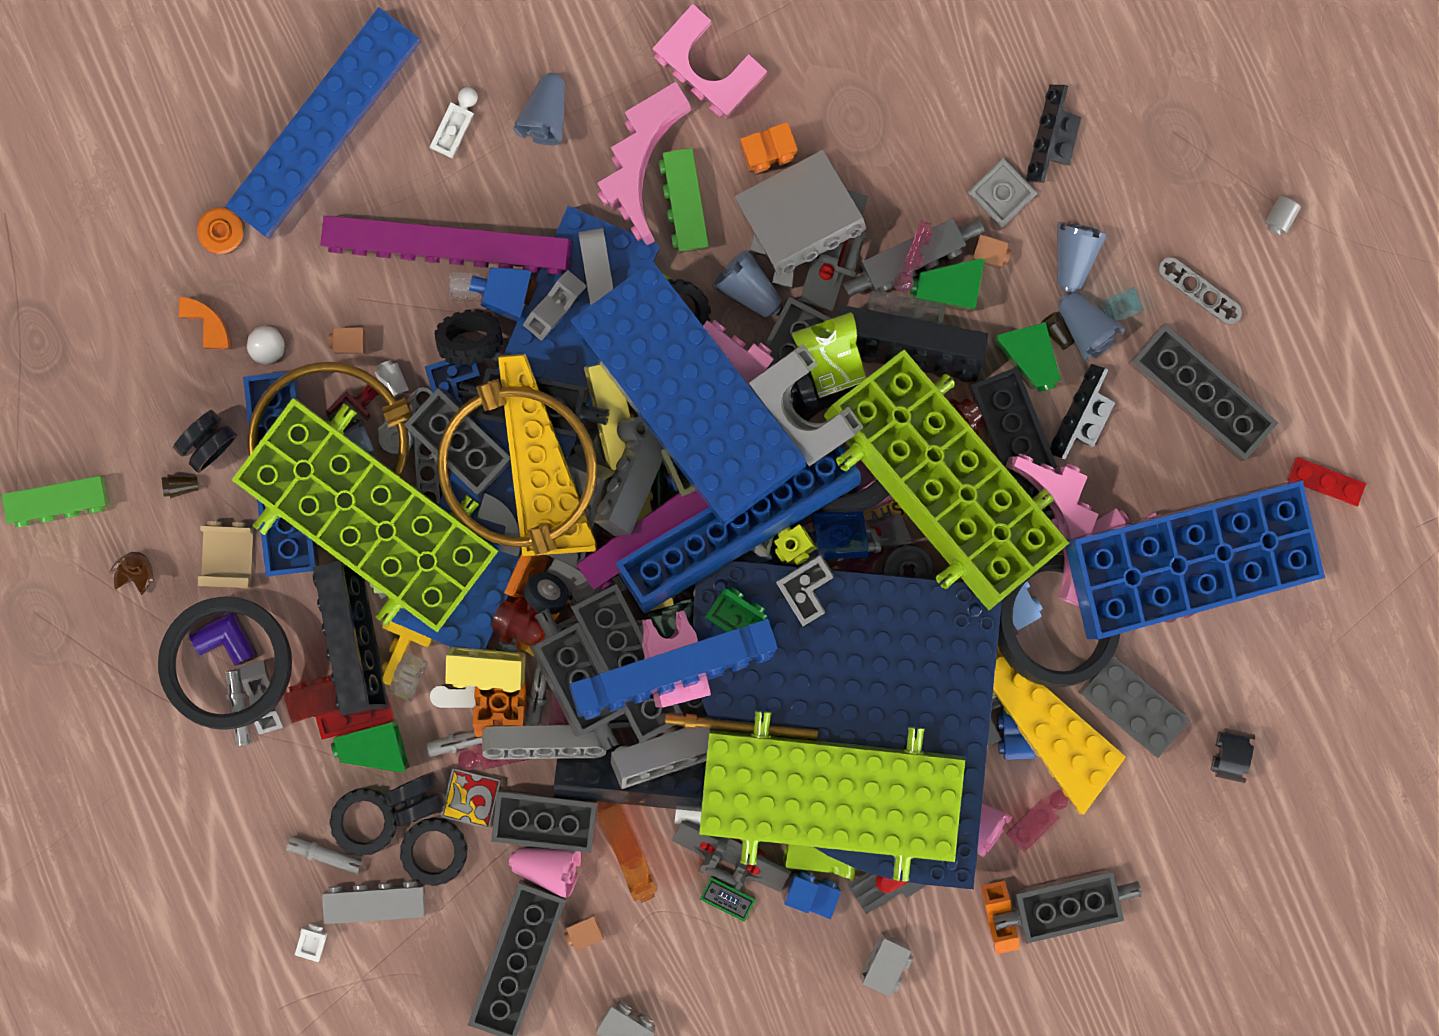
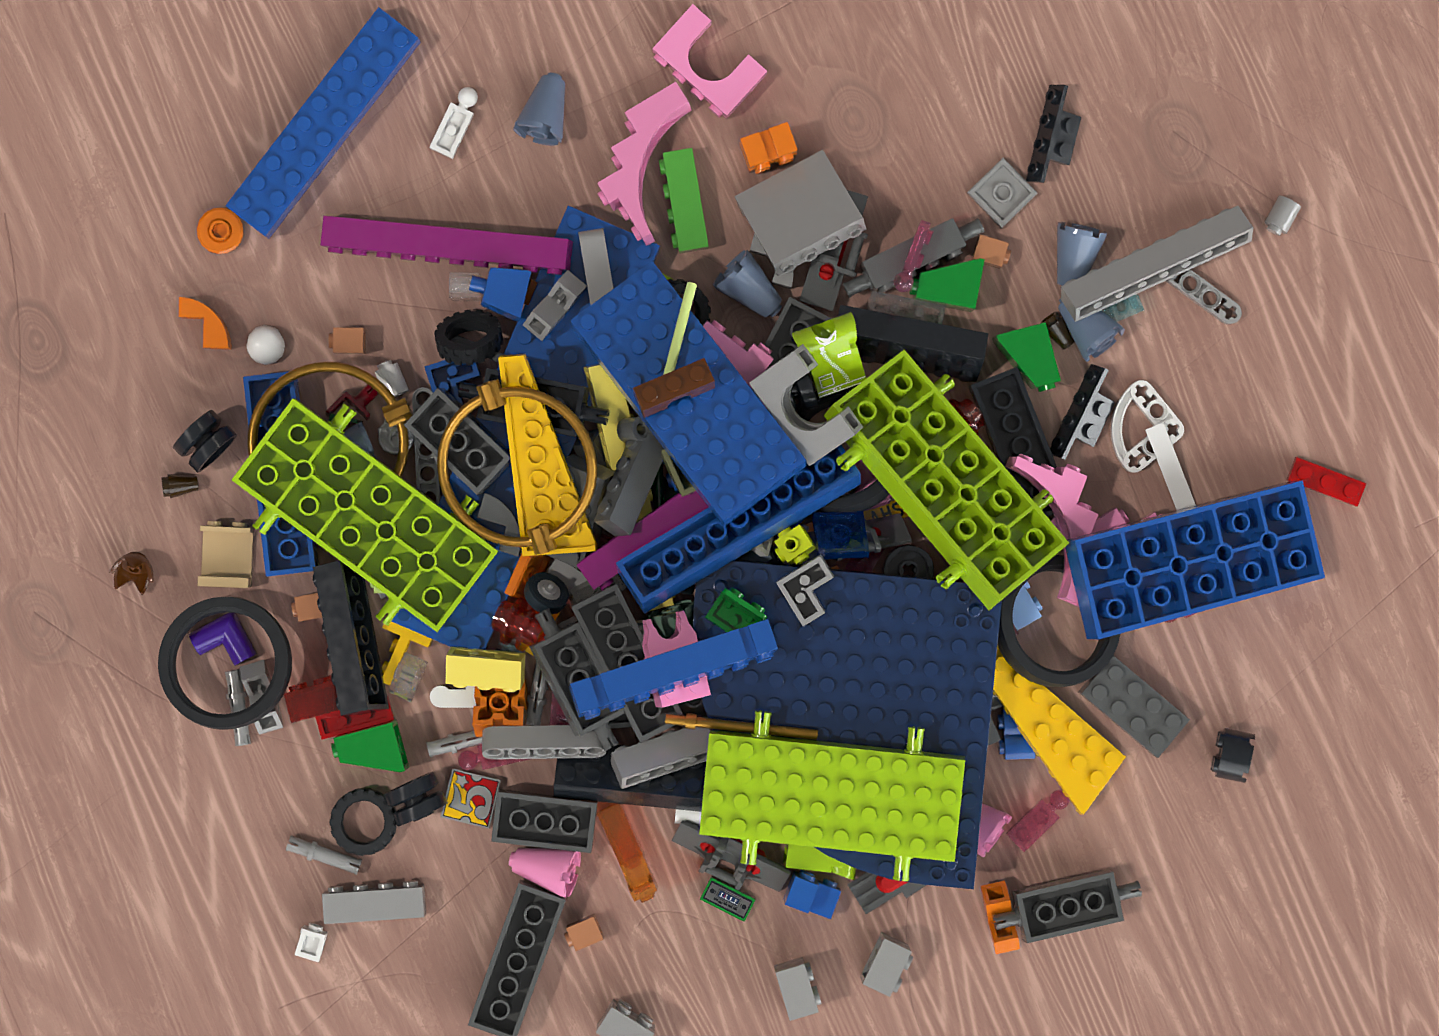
(55, 500): bright green brick -> none
(306, 607): none -> nougat brick
(433, 878): black tyre -> none
(680, 327): none -> yellowish green bar
(685, 381): none -> reddish brown arch
(796, 988): none -> light grey brick
(1156, 263): none -> light grey brick
(1167, 417): none -> white beam
(1170, 467): none -> white sticker
(1203, 392): dark grey brick -> none

